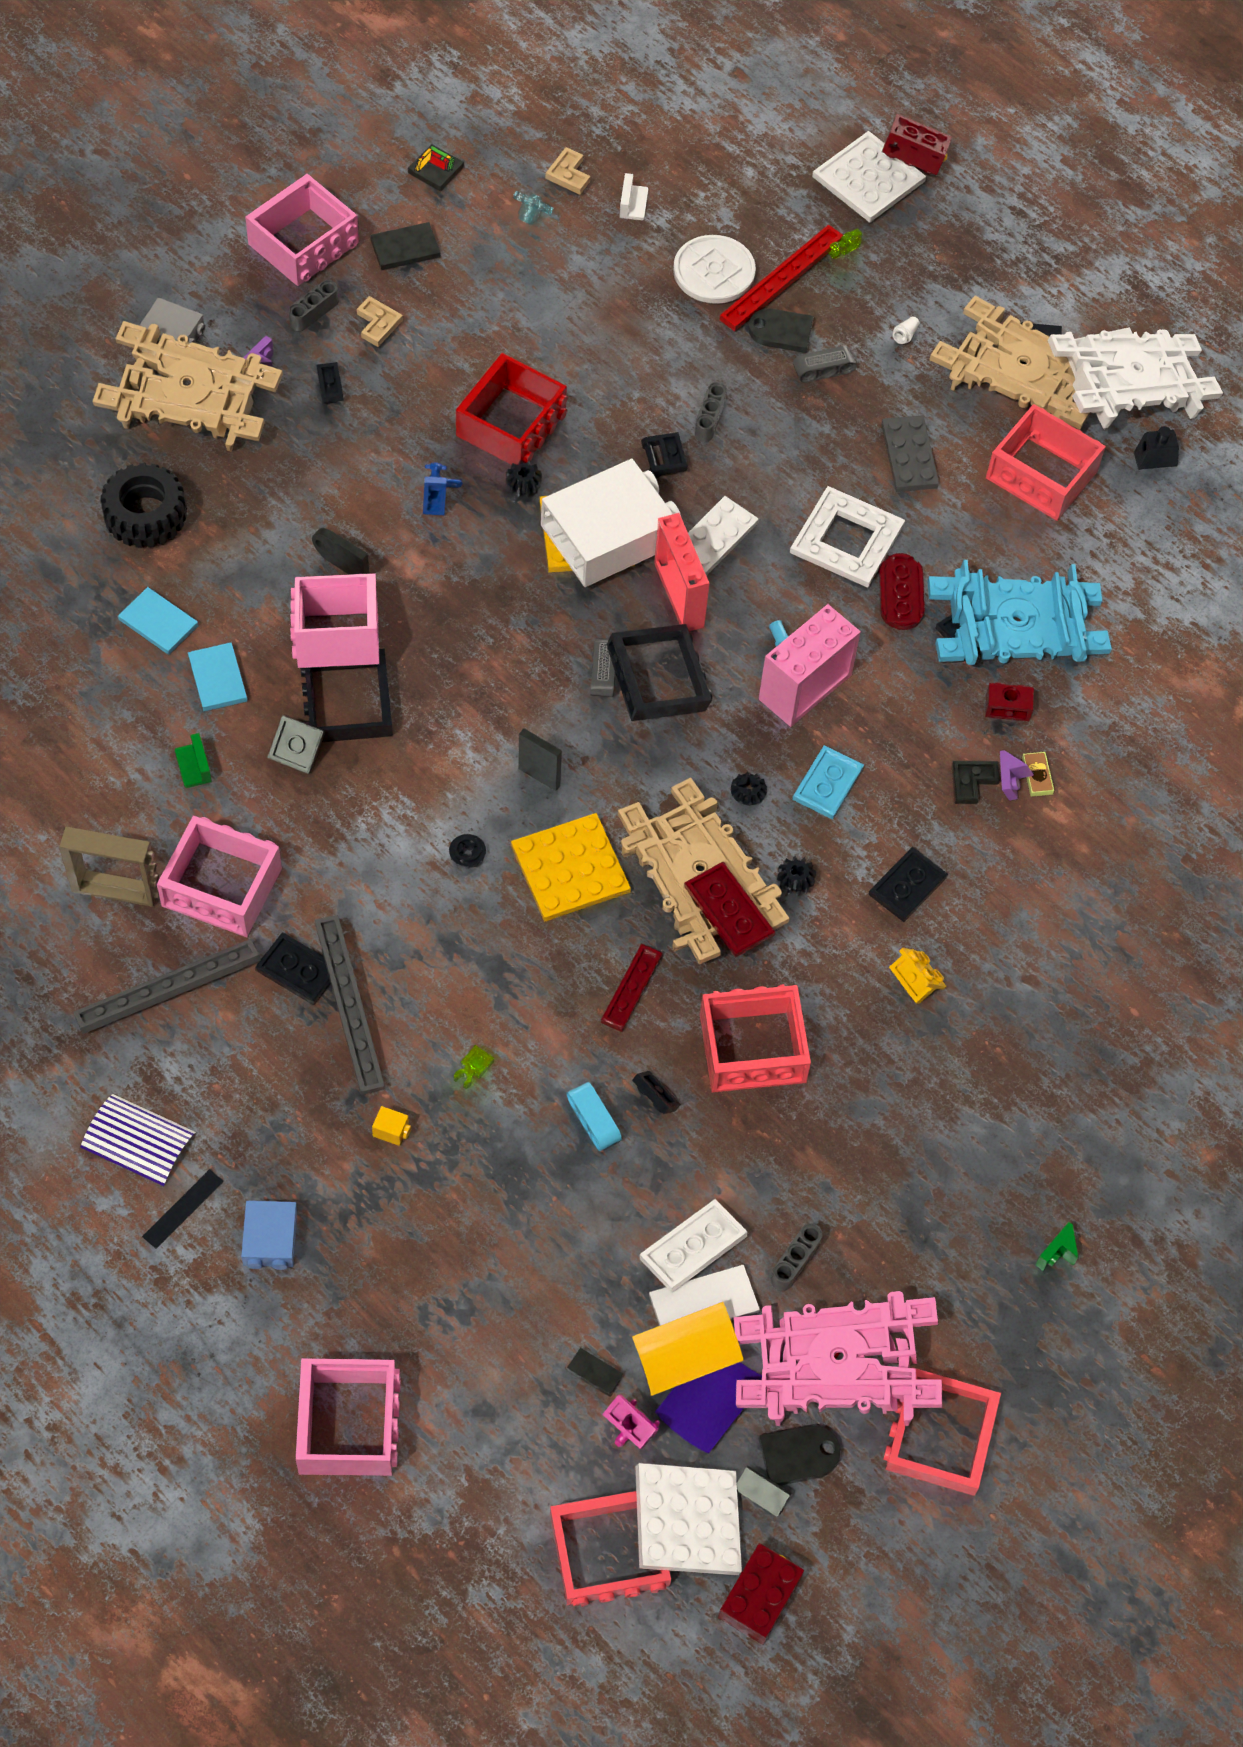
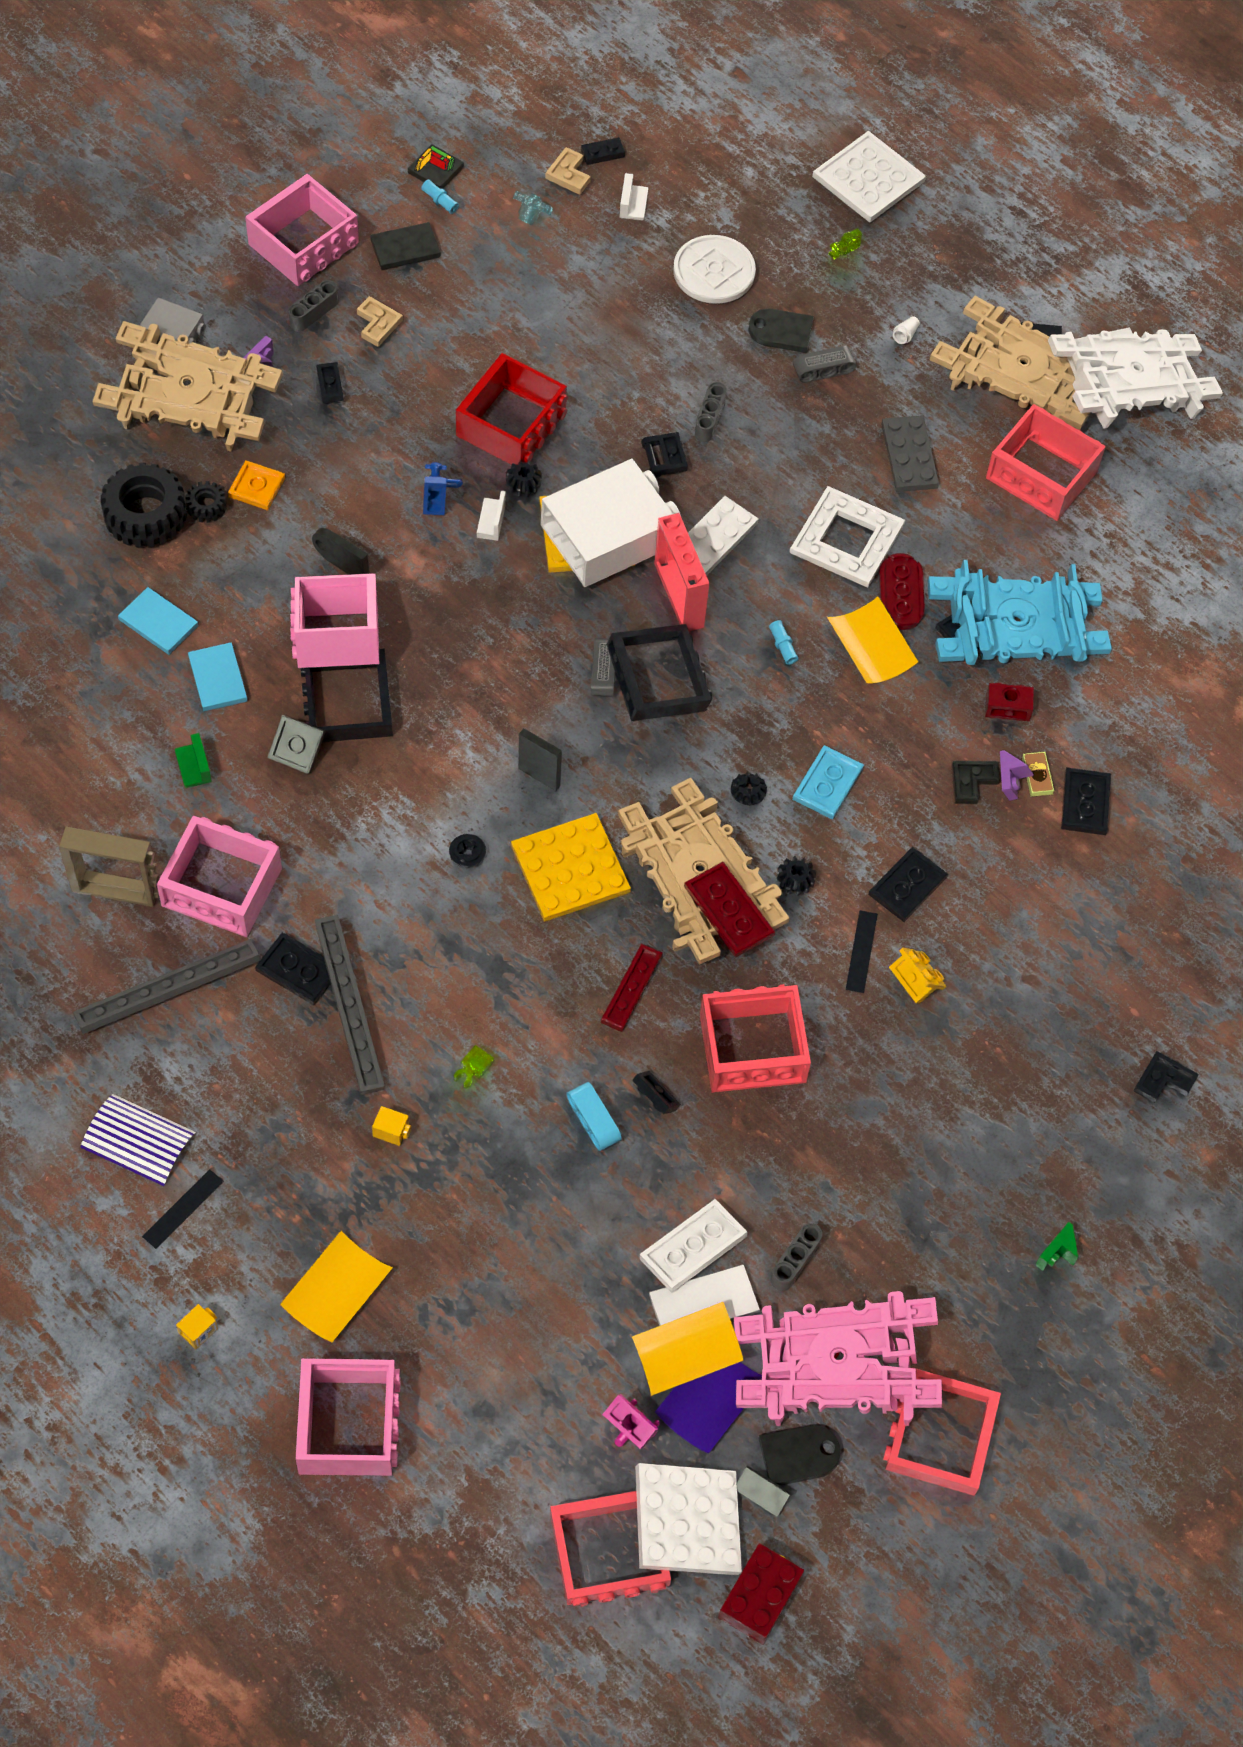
(197, 1326): none -> yellow brick
(206, 491): none -> black tyre
(256, 485): none -> light orange tile
(269, 1234): medium blue brick -> none
(335, 1287): none -> yellow sticker
(440, 196): none -> medium azure pin
(491, 517): none -> white panel
(595, 1372): pearl dark grey tile -> none
(603, 151): none -> black plate
(780, 278): red plate -> none
(809, 665): bright pink window -> none
(861, 951): none -> black sticker
(874, 642): none -> yellow sticker
(916, 144): dark red piece -> none
(1086, 801): none -> black tile
(1157, 449): black torso -> none
(1164, 1072): none -> black plate

